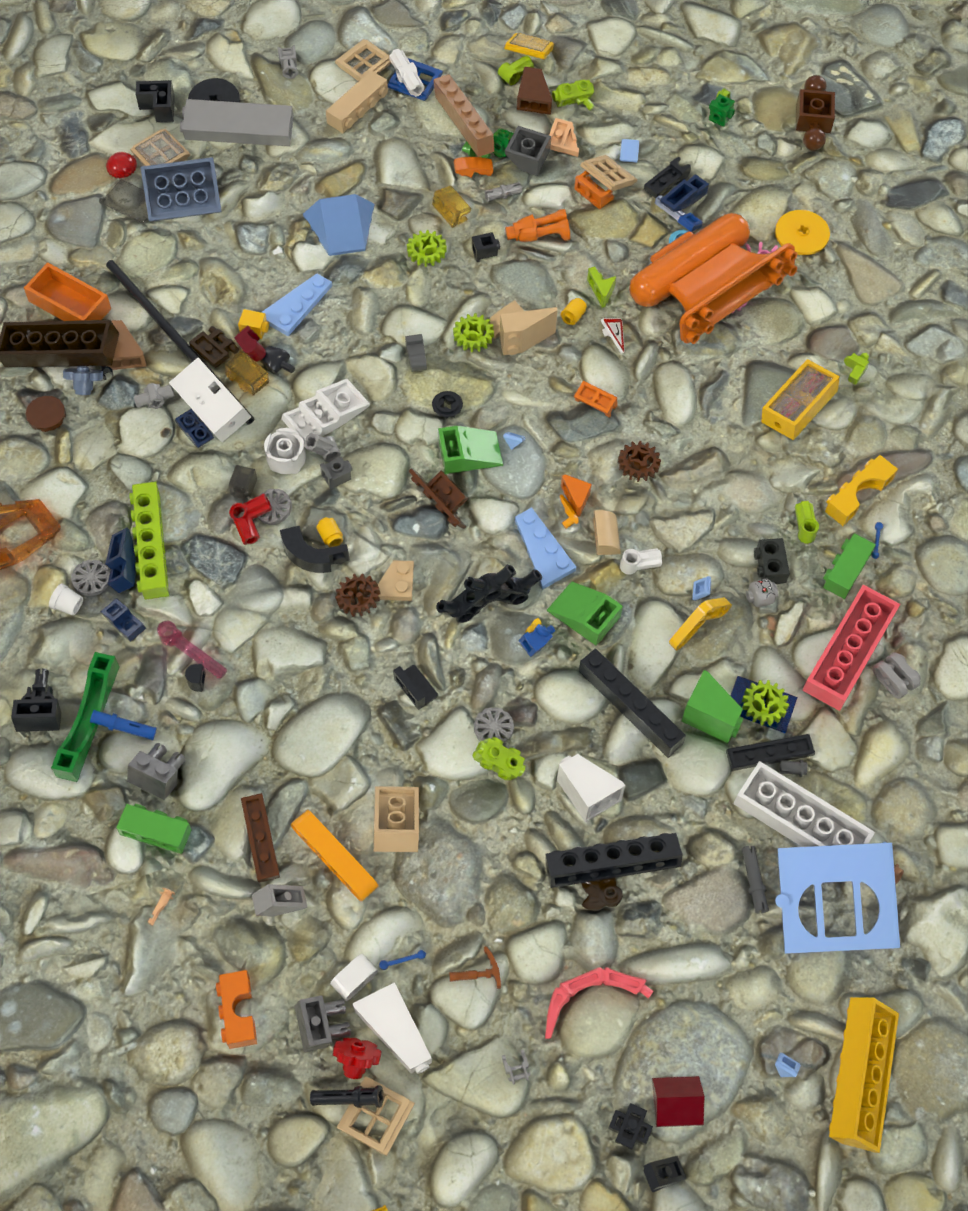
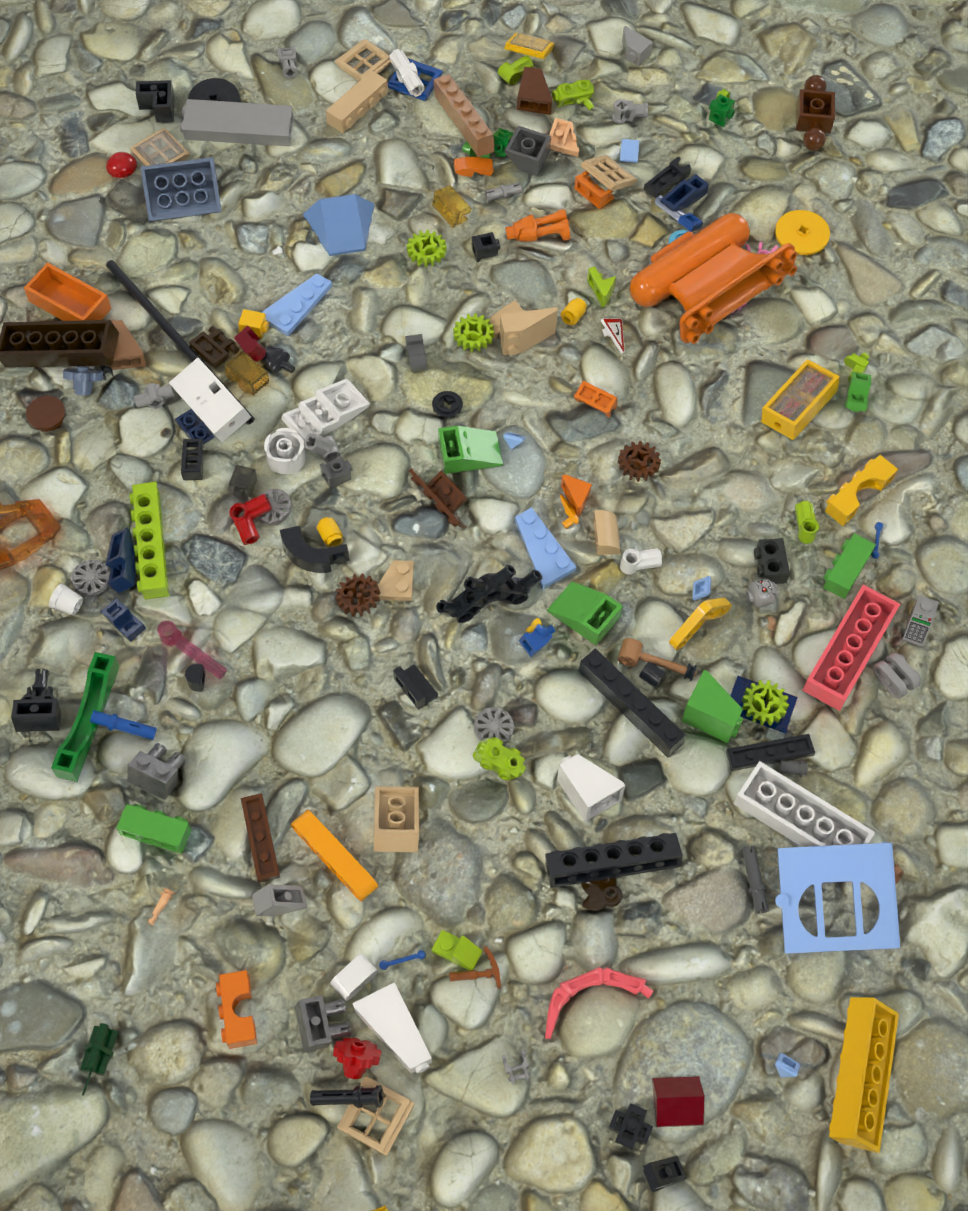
(98, 1051): none -> dark green piece
(192, 471): none -> black slope
(457, 950): none -> lime slope
(628, 111): none -> light grey connector
(632, 652): none -> medium nougat piece
(635, 46): none -> light grey slope
(652, 675): none -> black brick
(858, 392): none -> bright green brick
(920, 620): none -> light grey slope

